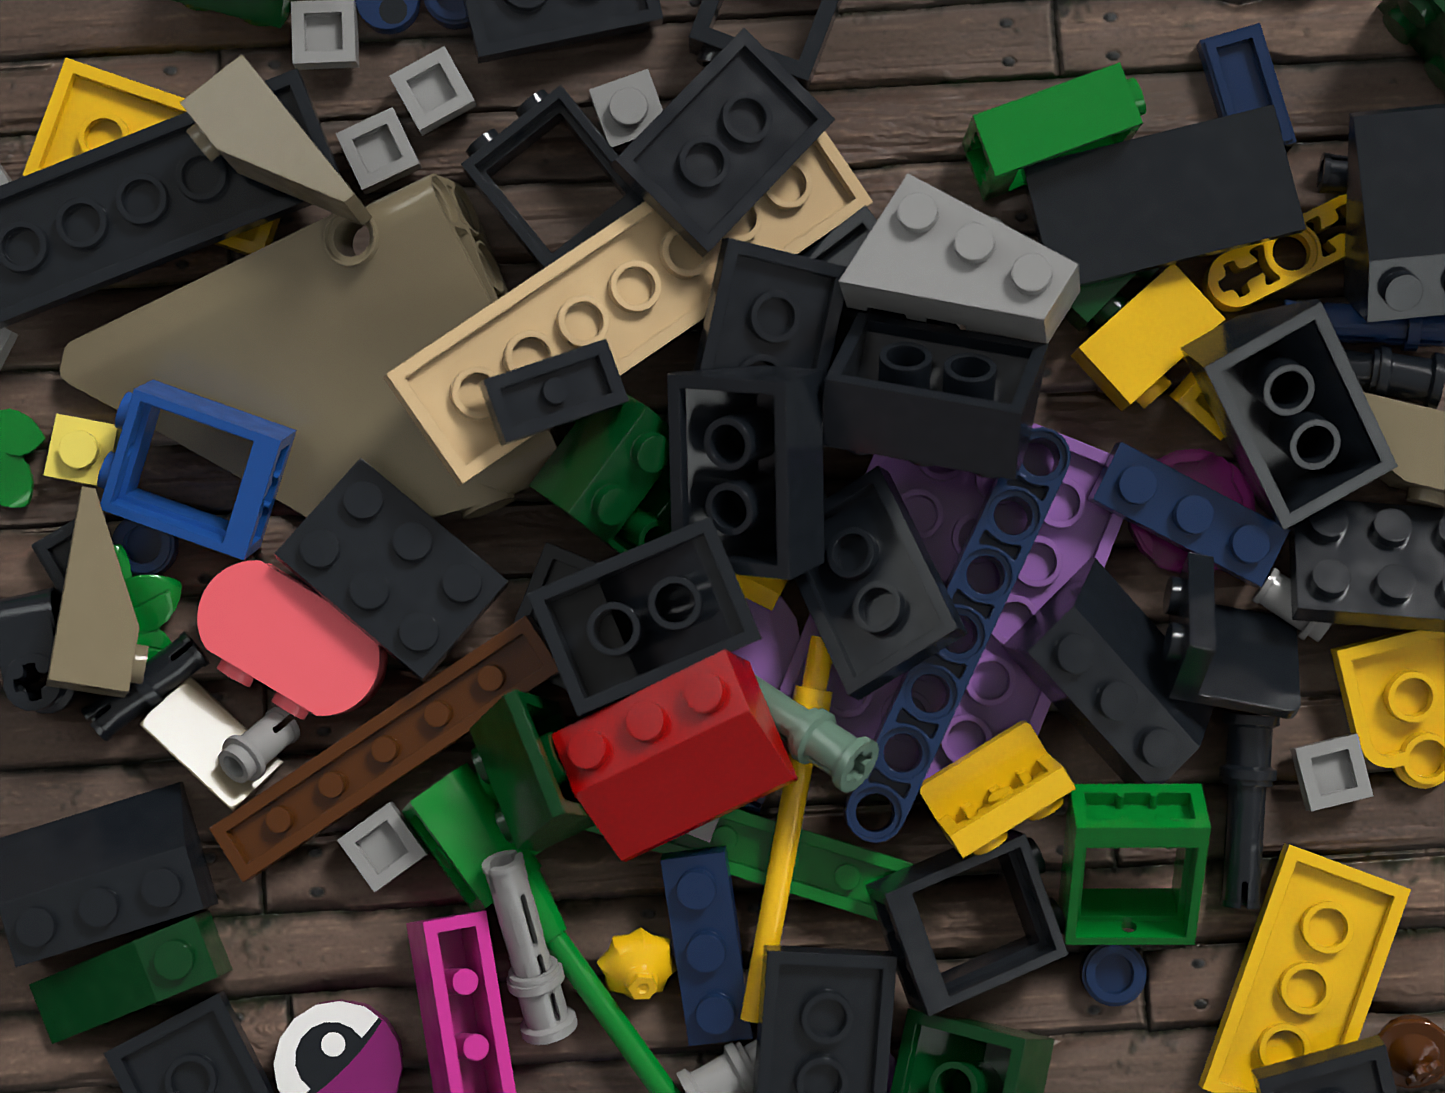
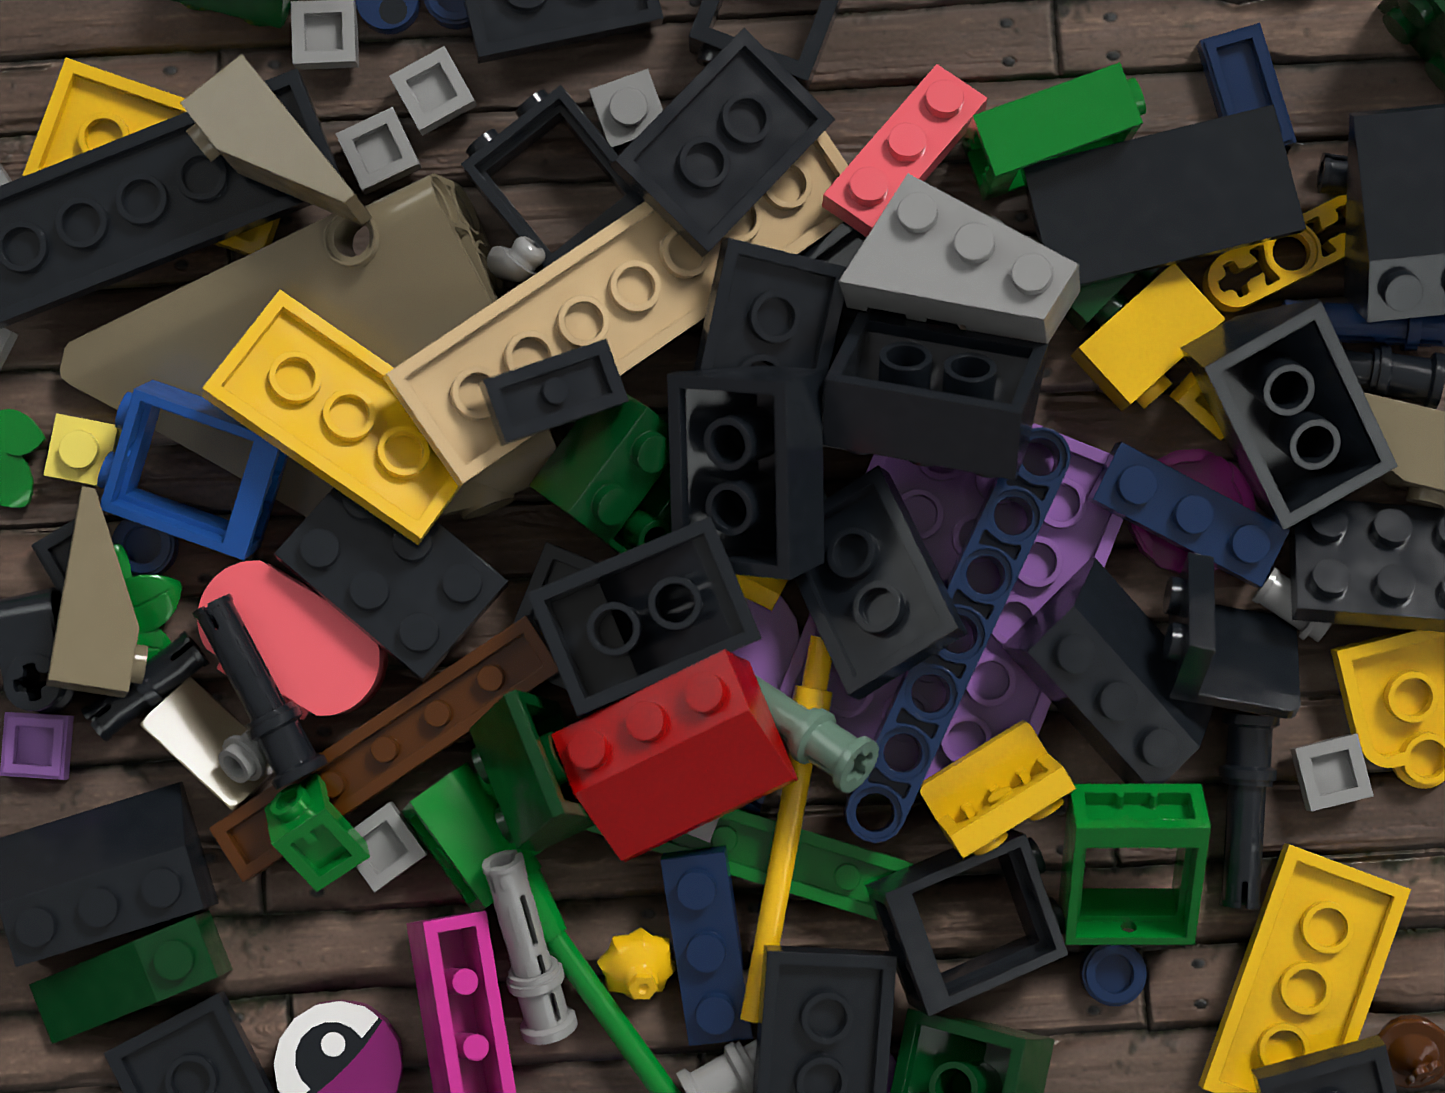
(36, 745): none -> medium lavender tile
(272, 719): none -> black pin
(313, 833): none -> green bracket
(333, 414): none -> yellow plate
(515, 263): none -> light grey arm
(909, 142): none -> coral plate

